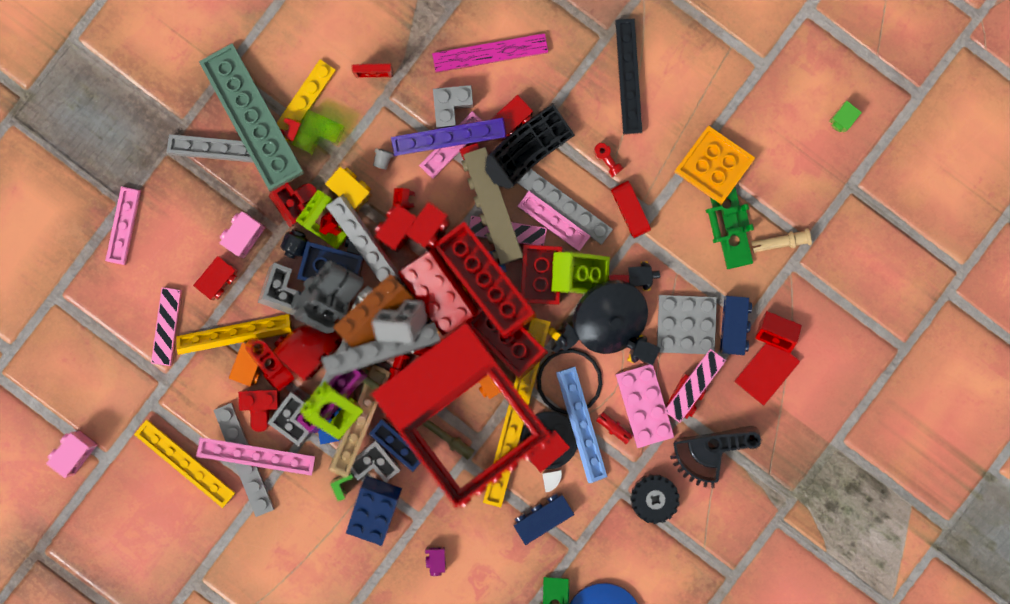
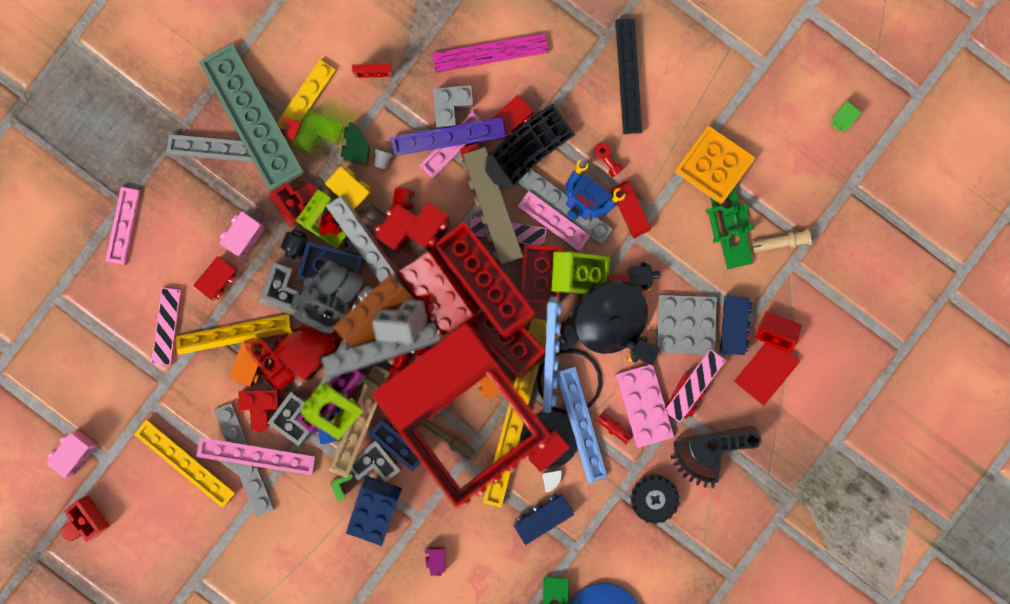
(84, 521): none -> red brick
(356, 147): none -> dark green slope
(552, 347): none -> light blue plate
(587, 197): none -> blue torso

